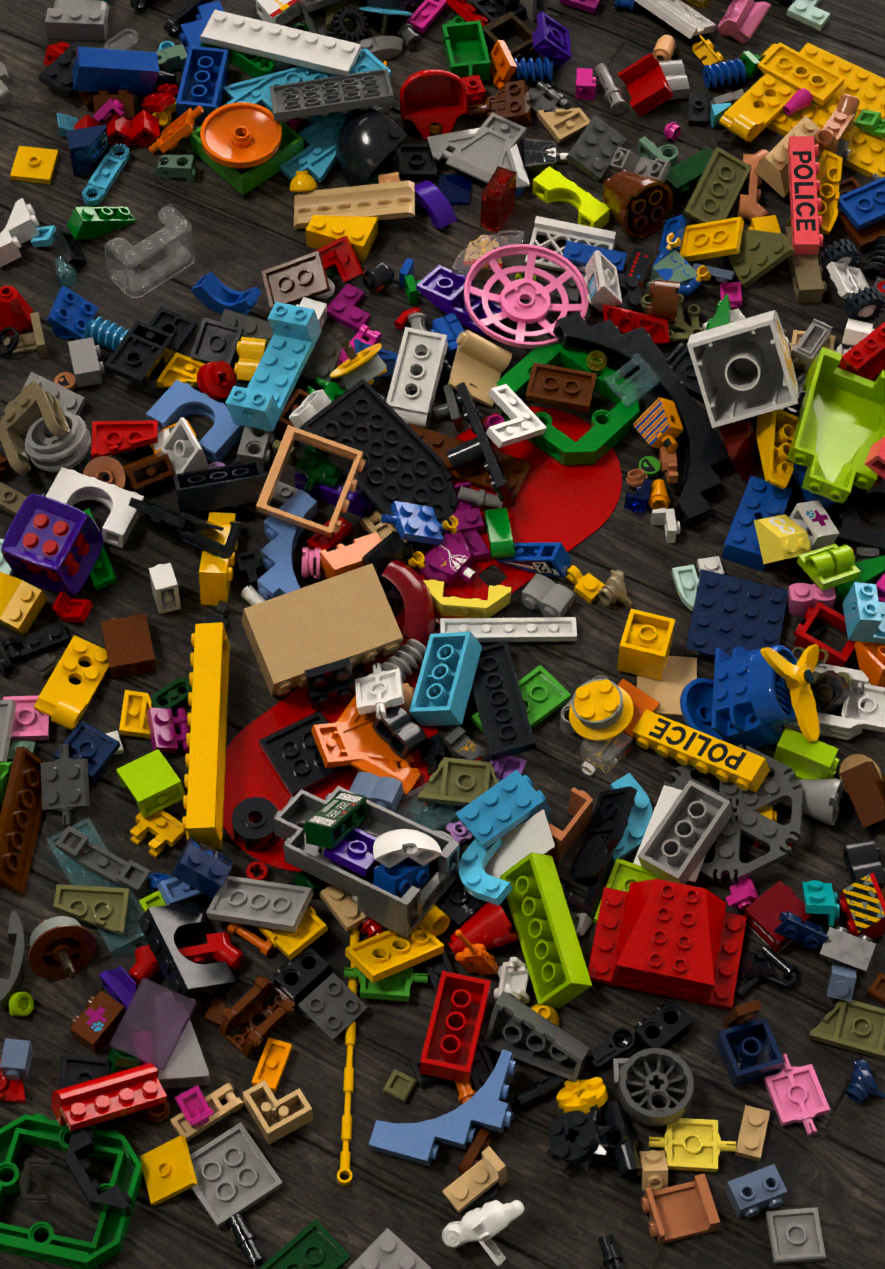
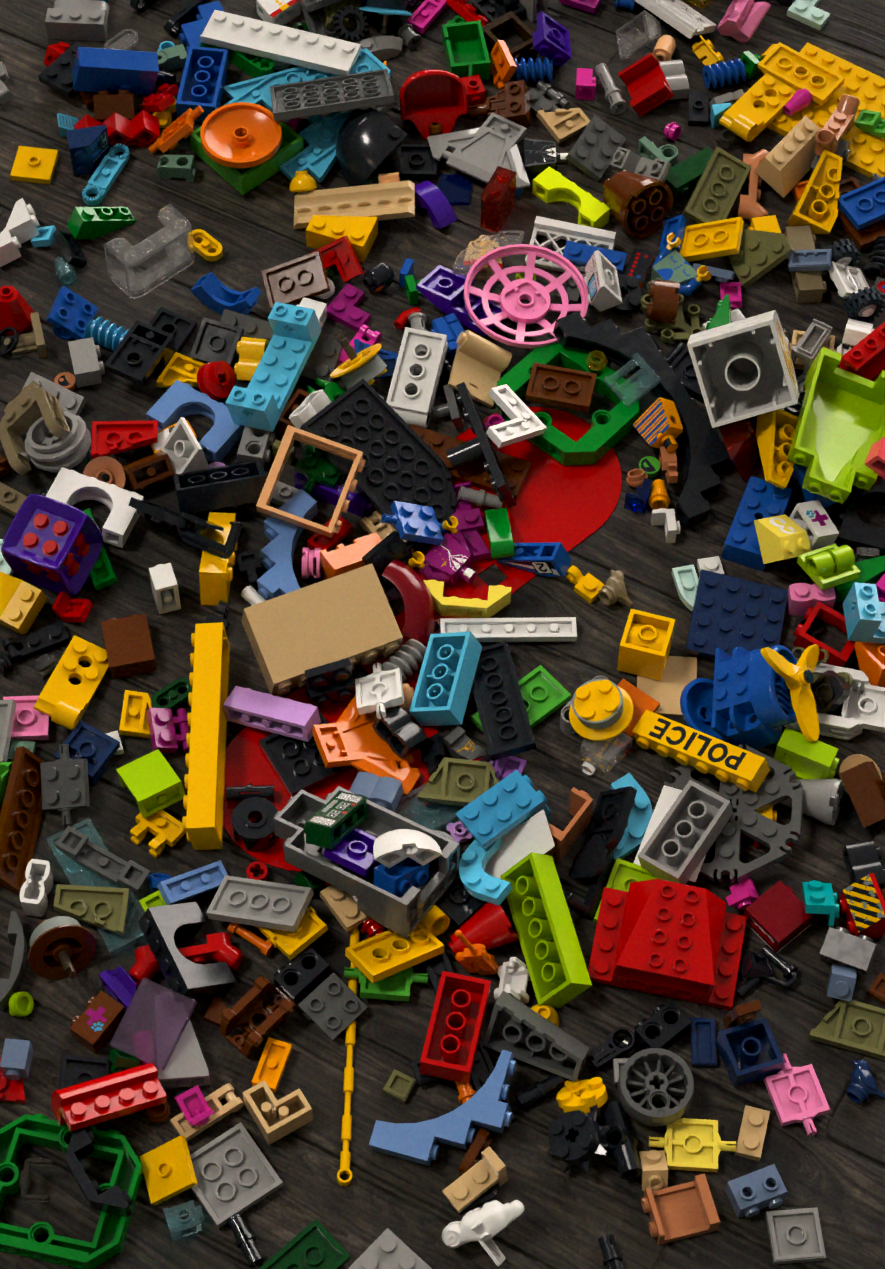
(36, 887): none -> white brick
(105, 111): dark pink bracket -> none
(183, 1227): none -> clear light blue brick
(202, 867): dark blue slope -> none
(208, 247): none -> yellow plate
(233, 793): none -> black pin
(271, 713): none -> lavender brick
(547, 596): light grey brick -> none
(581, 922): light grey slope -> none
(630, 320): red wing -> none
(637, 34): none -> clear slope
(703, 1043): none -> dark blue tile
(803, 195): coral brick -> none
(806, 934): dark blue hinge -> none
(810, 260): none -> sand blue plate

